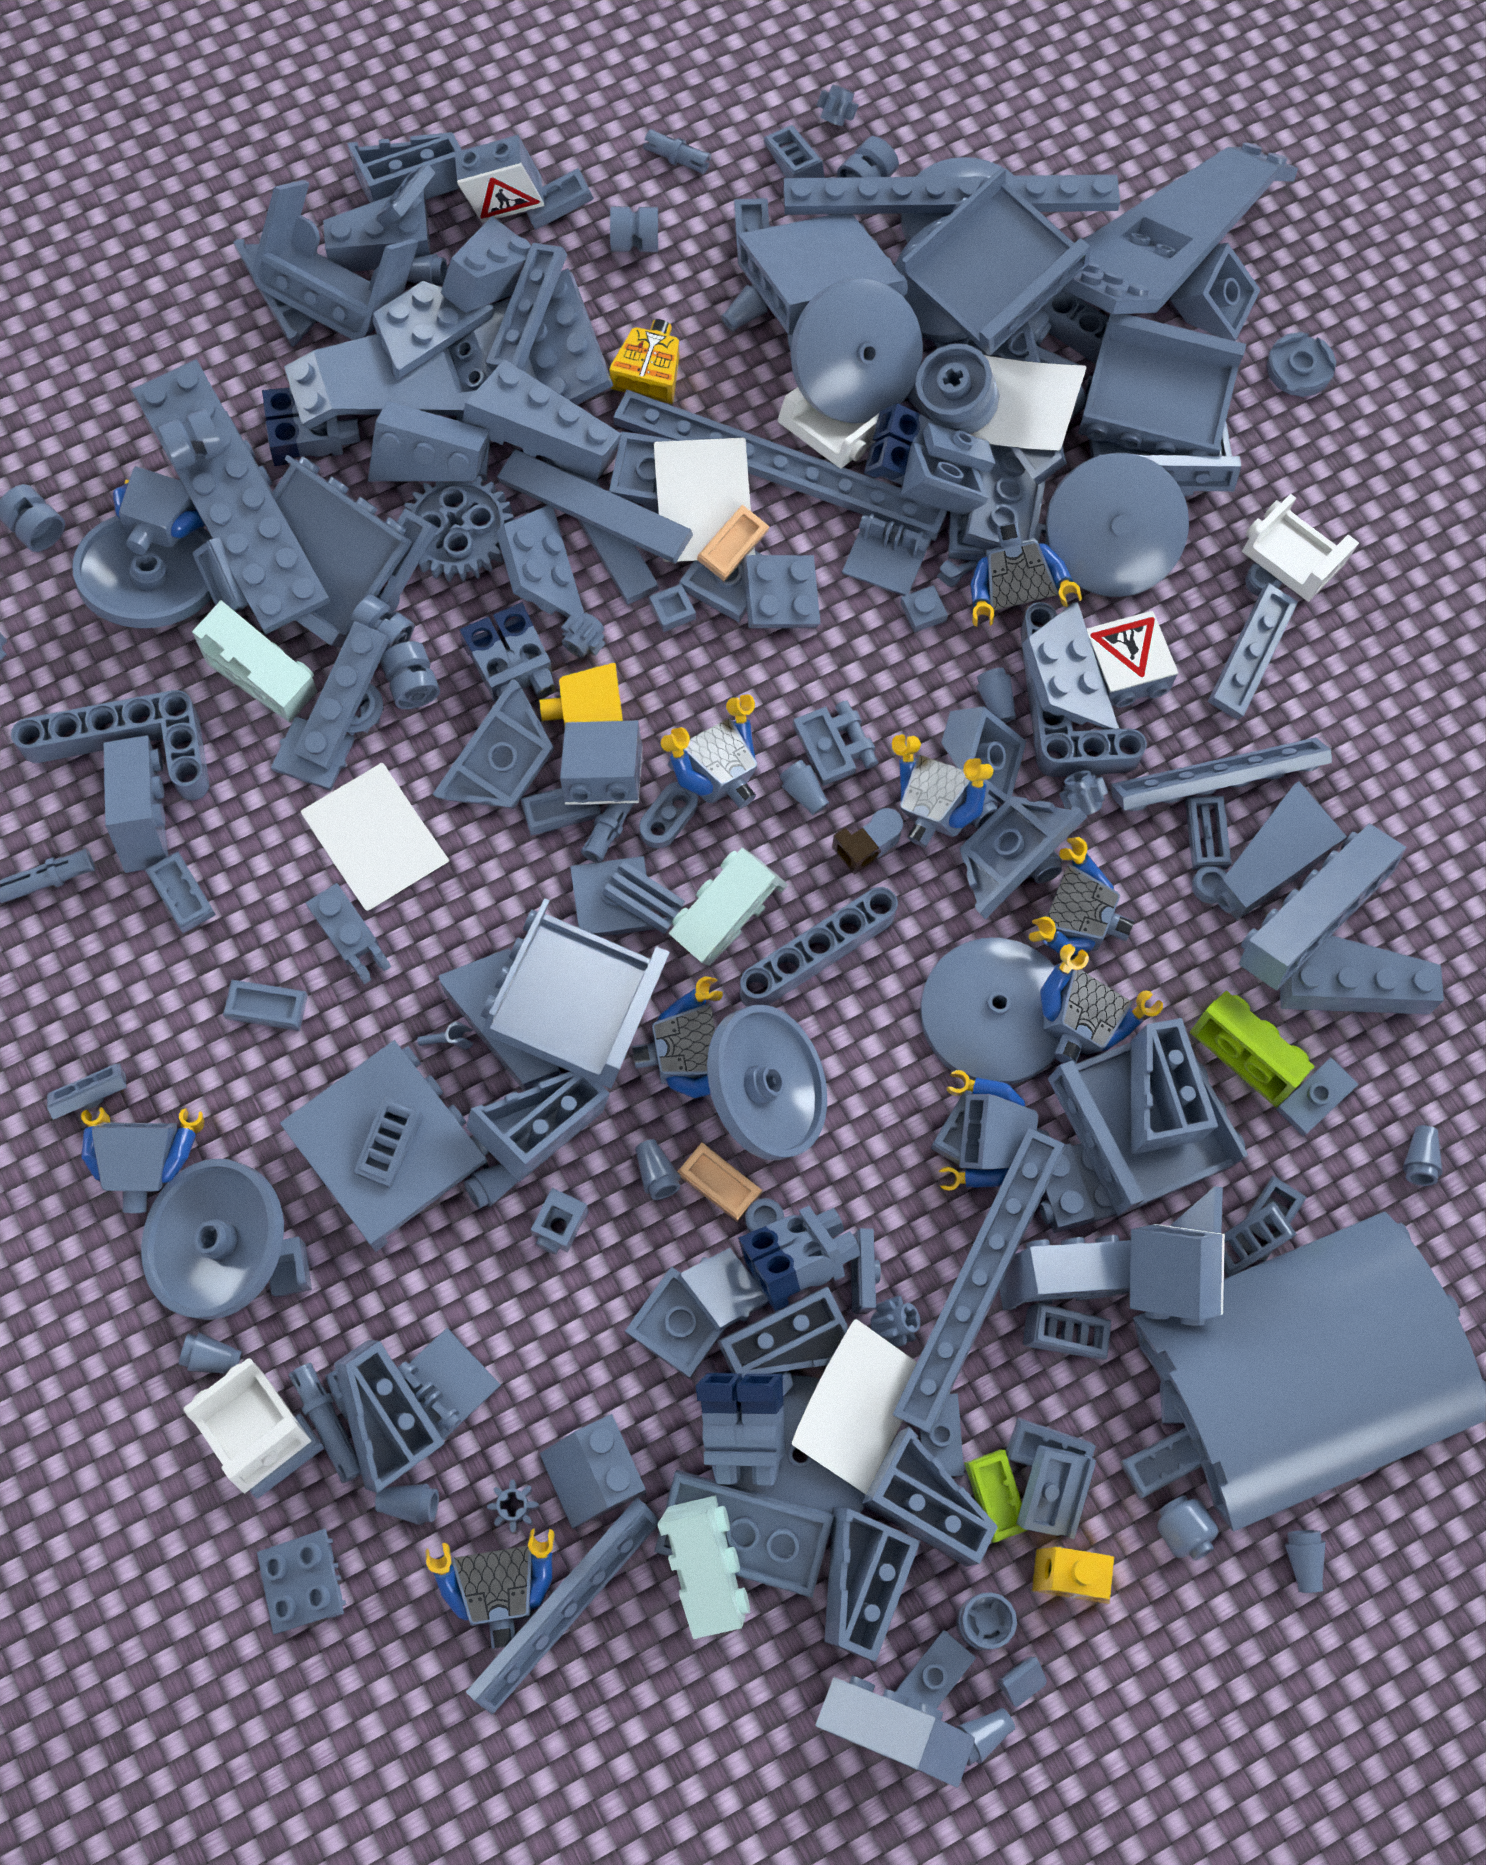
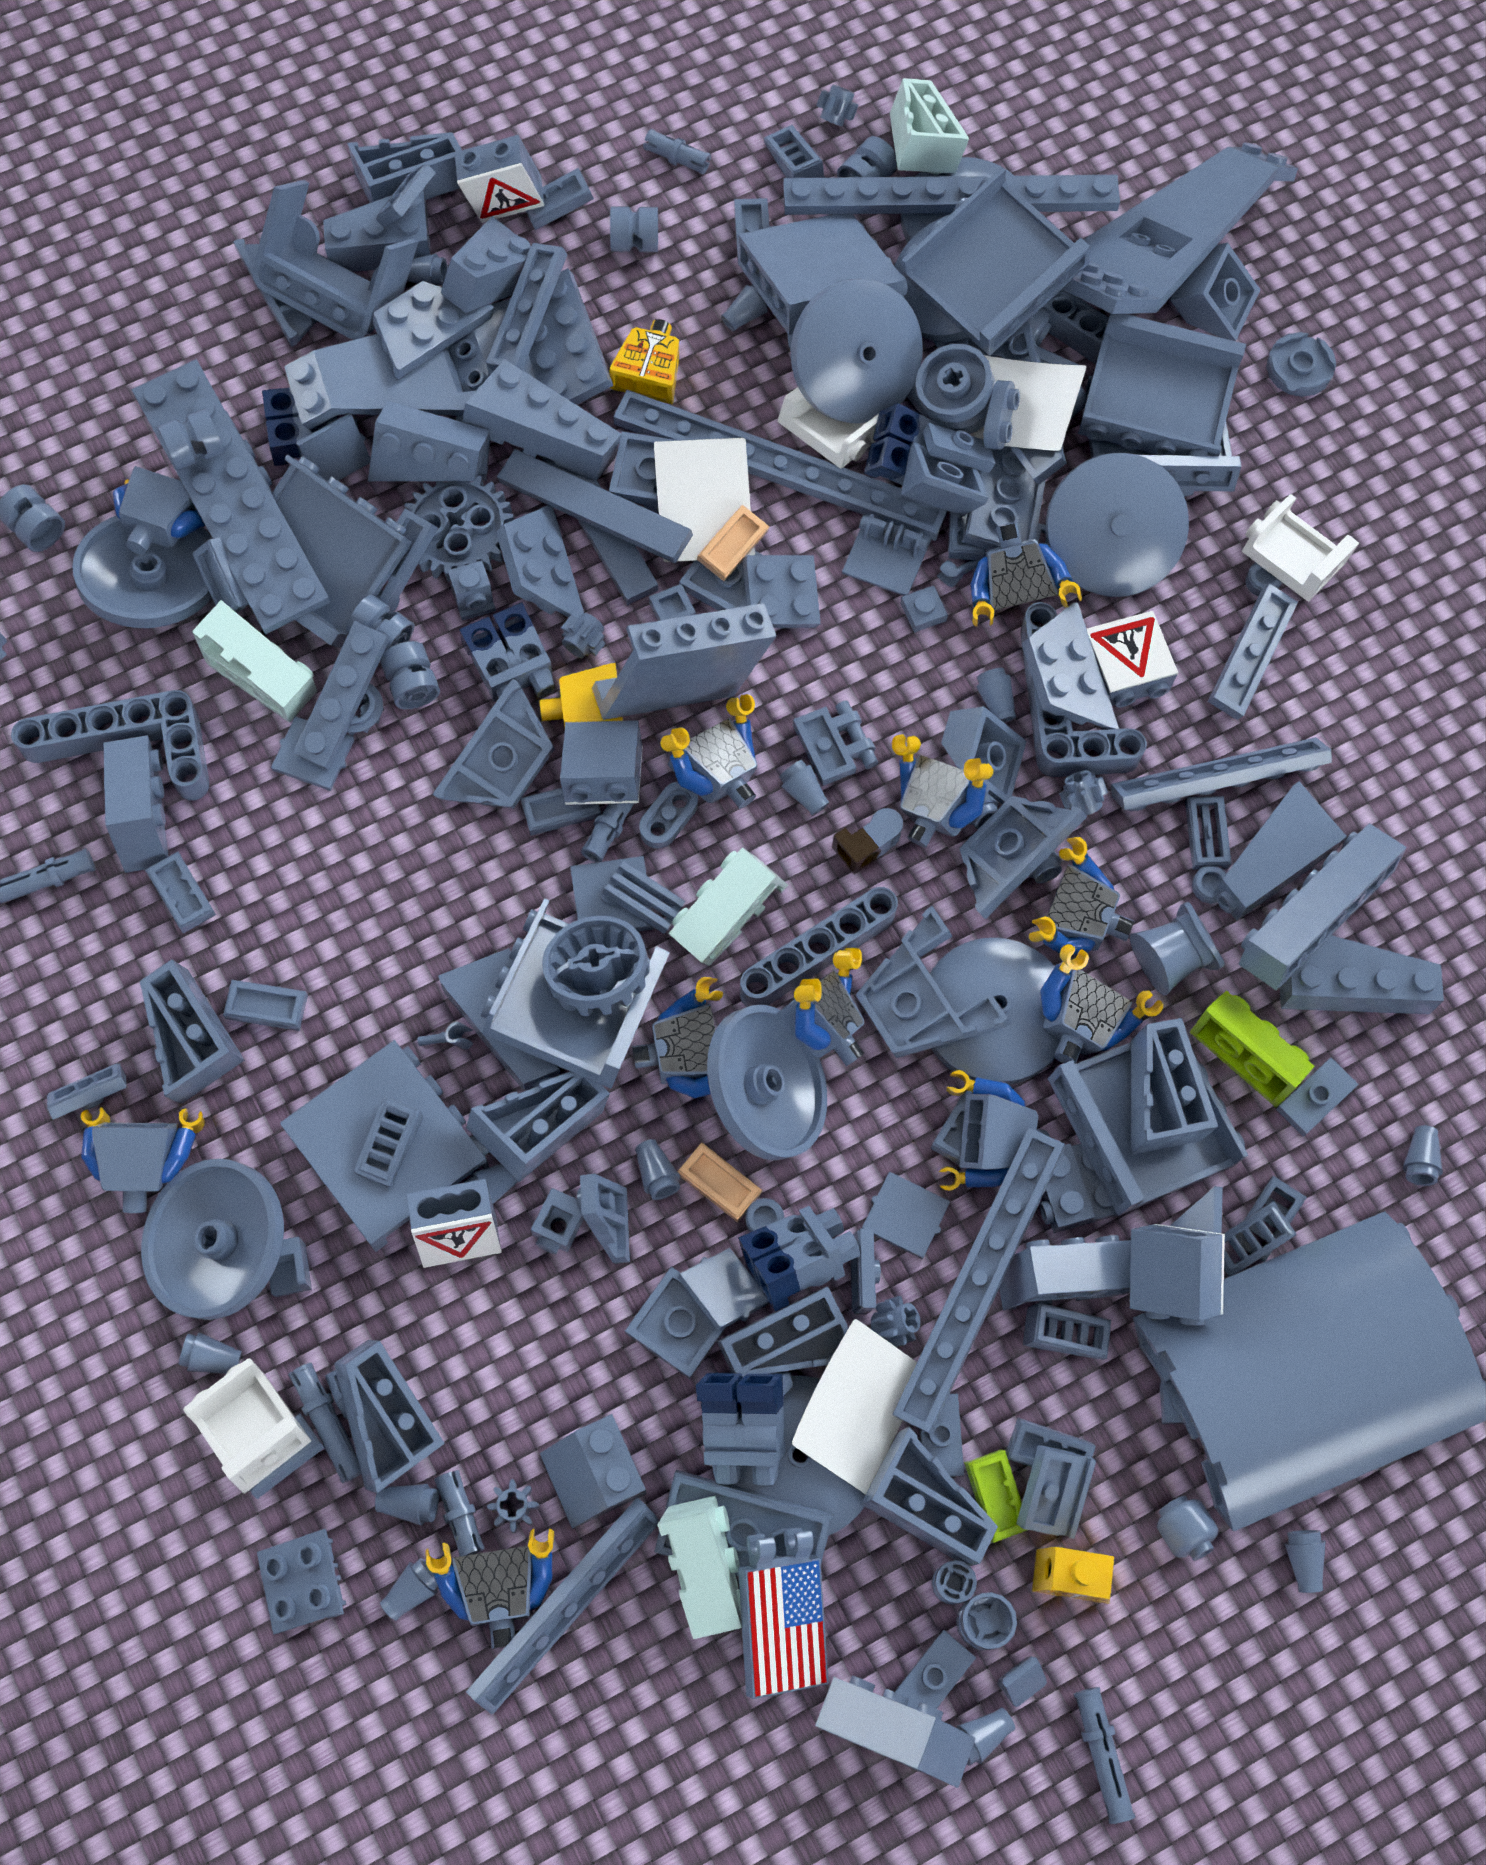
(187, 1033): none -> sand blue wedge
(336, 448): none -> sand blue piece
(346, 930): sand blue hinge -> none
(374, 836): white sticker -> none
(410, 1590): none -> sand blue cone
(448, 1382): sand blue hinge -> none
(453, 1223): none -> piece
(459, 1513): none -> sand blue pin
(471, 590): none -> sand blue brick
(594, 957): none -> sand blue gear
(606, 1213): none -> sand blue wing
(686, 661): none -> sand blue panel
(782, 1616): none -> tile
(824, 1011): none -> torso
(864, 1581): sand blue wedge -> none
(906, 1215): none -> sand blue piece
(910, 1005): none -> sand blue wing
(925, 130): none -> light aqua wedge
(947, 1586): none -> sand blue wheel
(998, 419): none -> sand blue plate
(1104, 1755): none -> sand blue pin
(1163, 1462): sand blue plate -> none
(1175, 950): none -> sand blue hat

